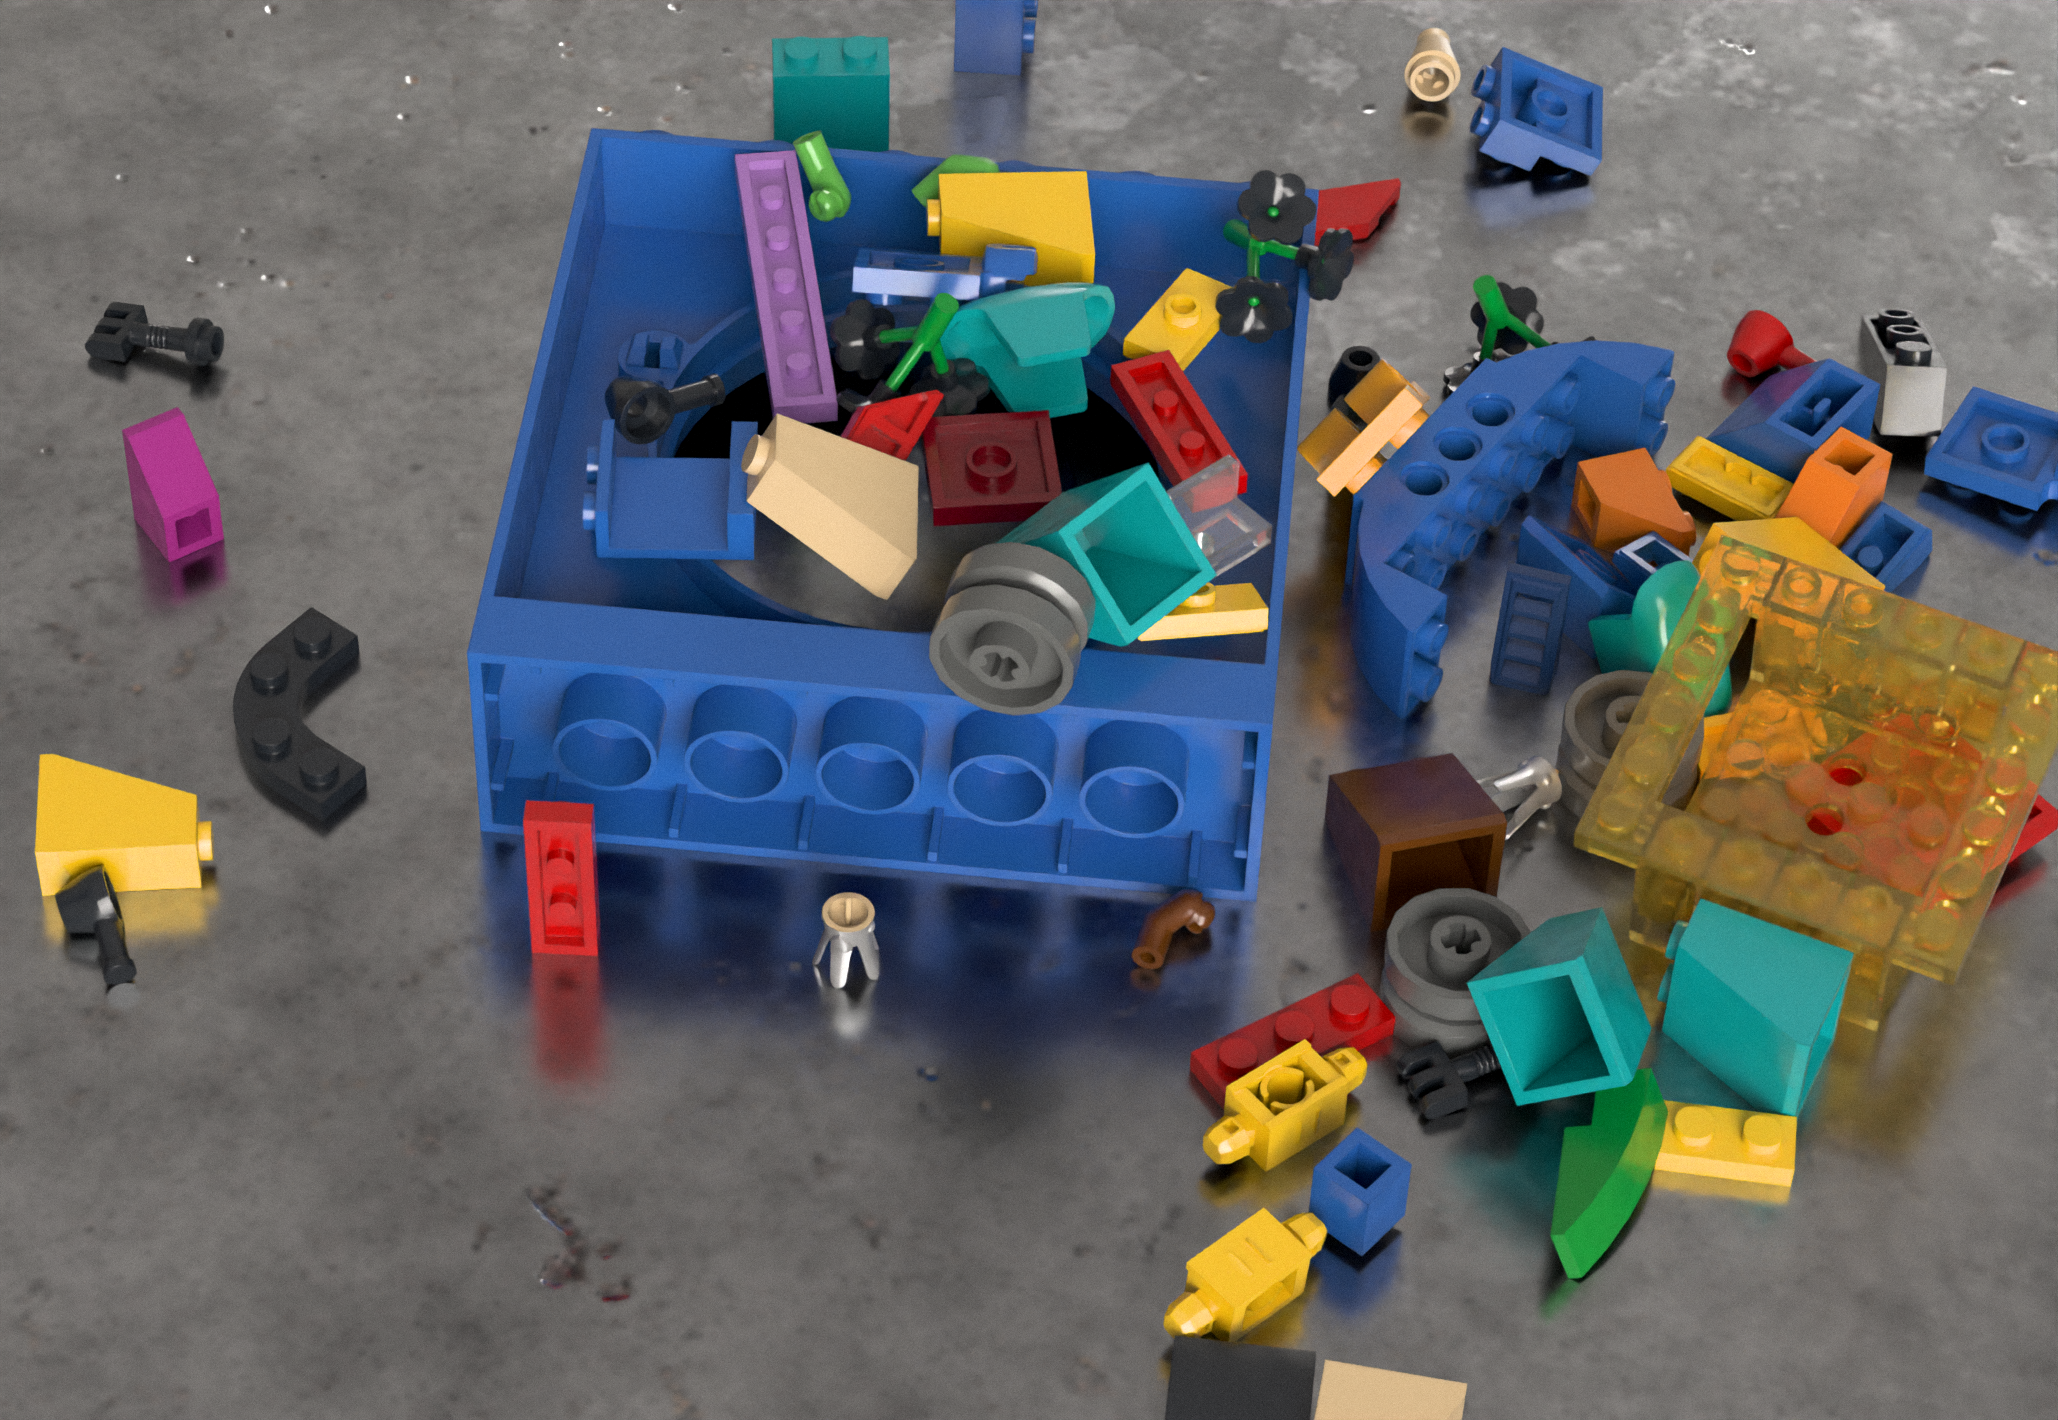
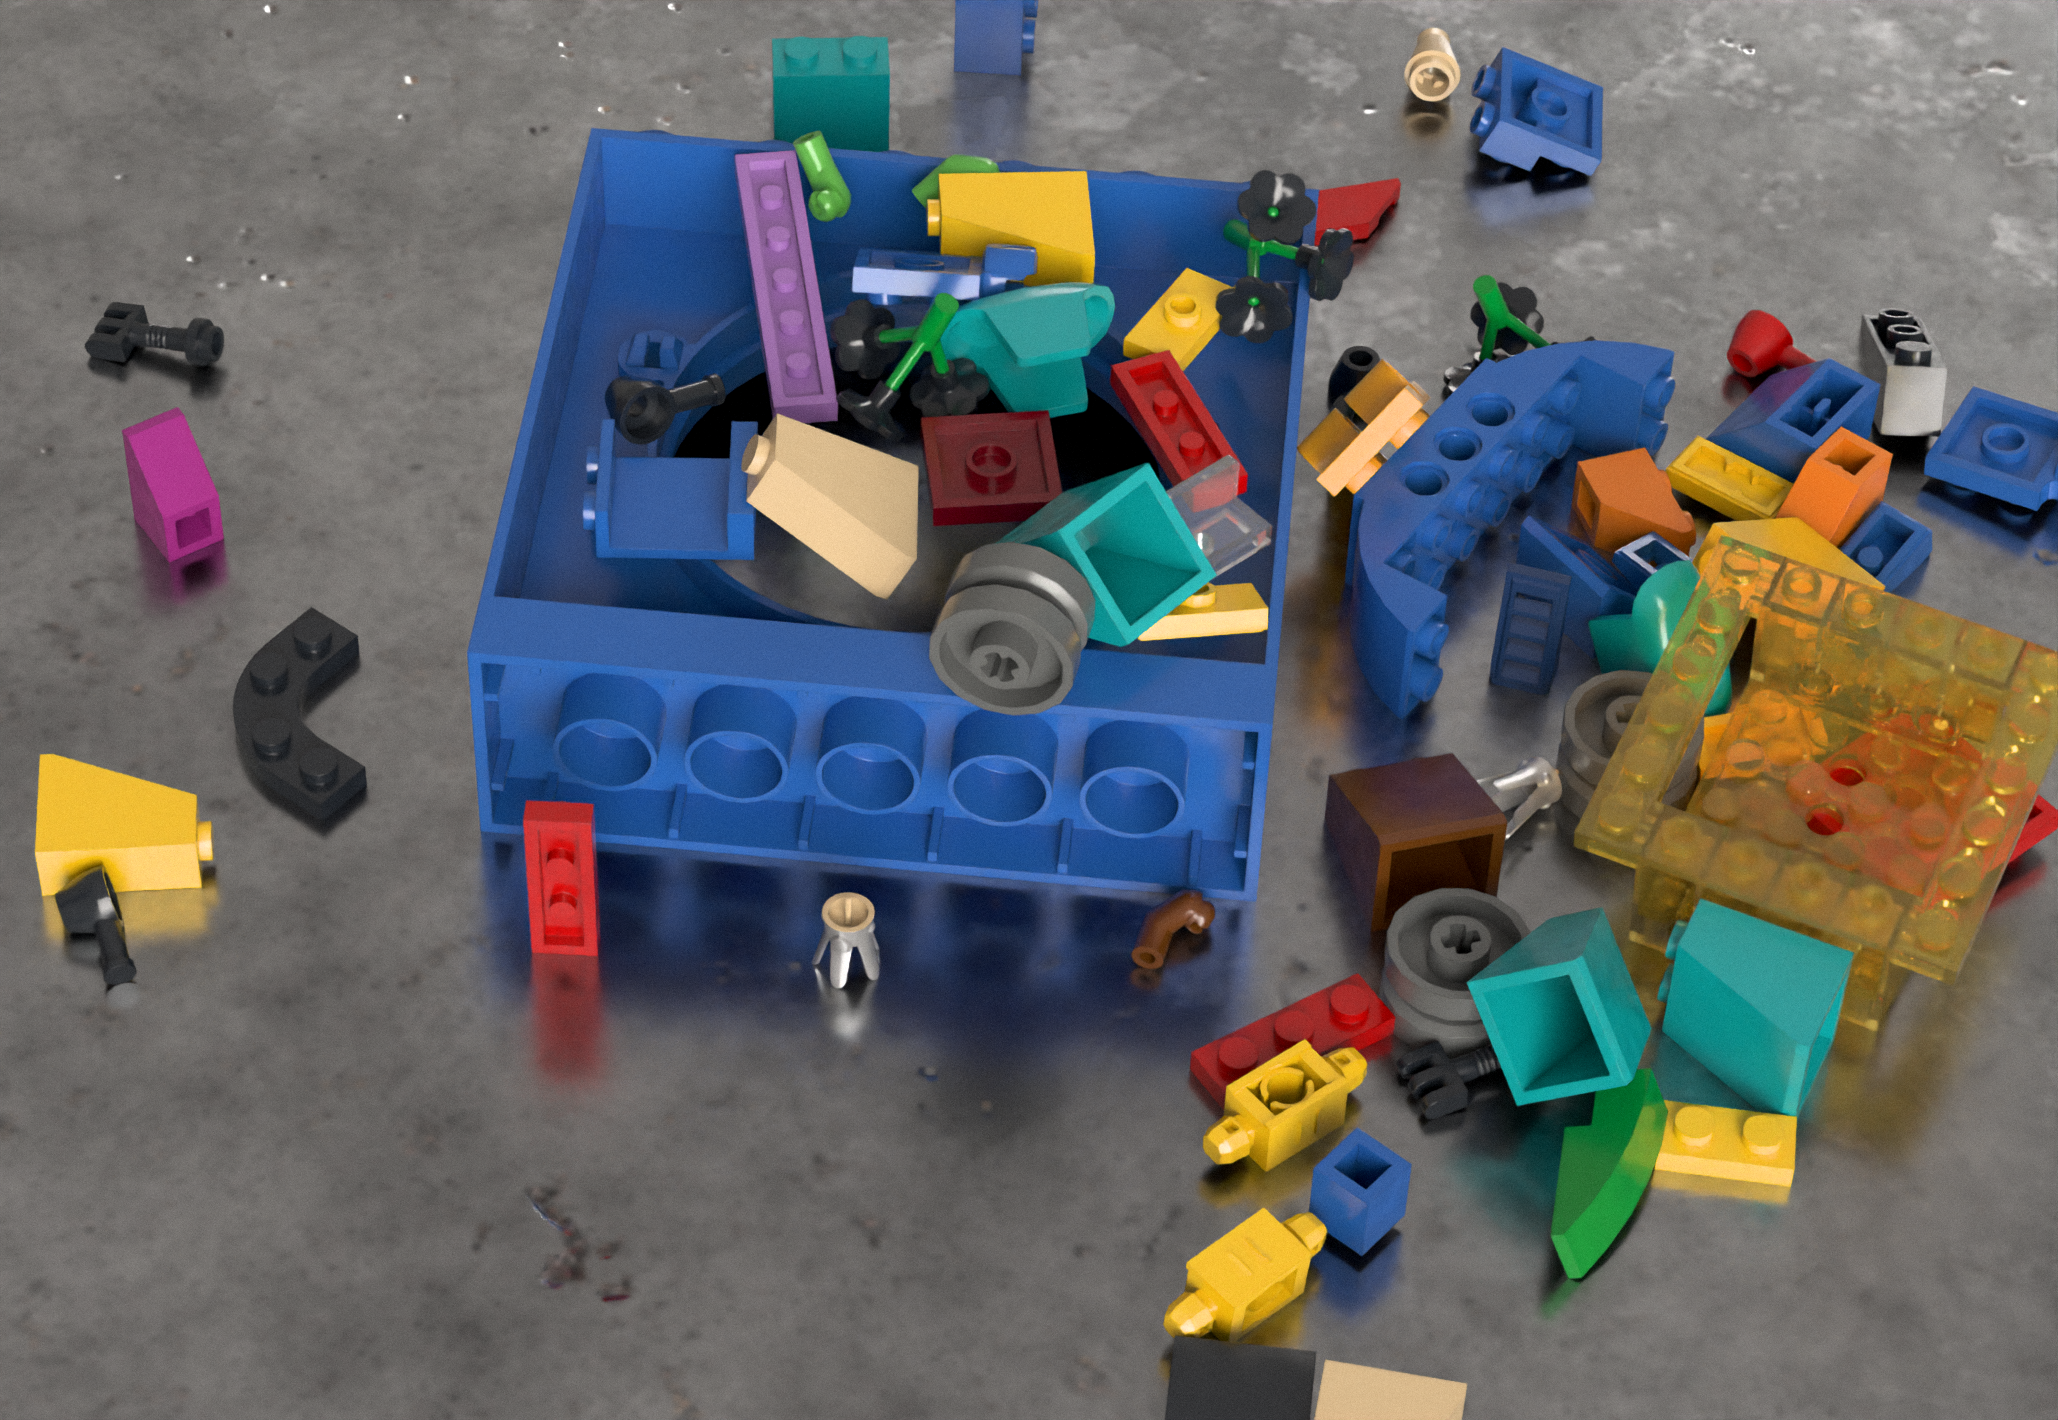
(893, 424): red tile -> none

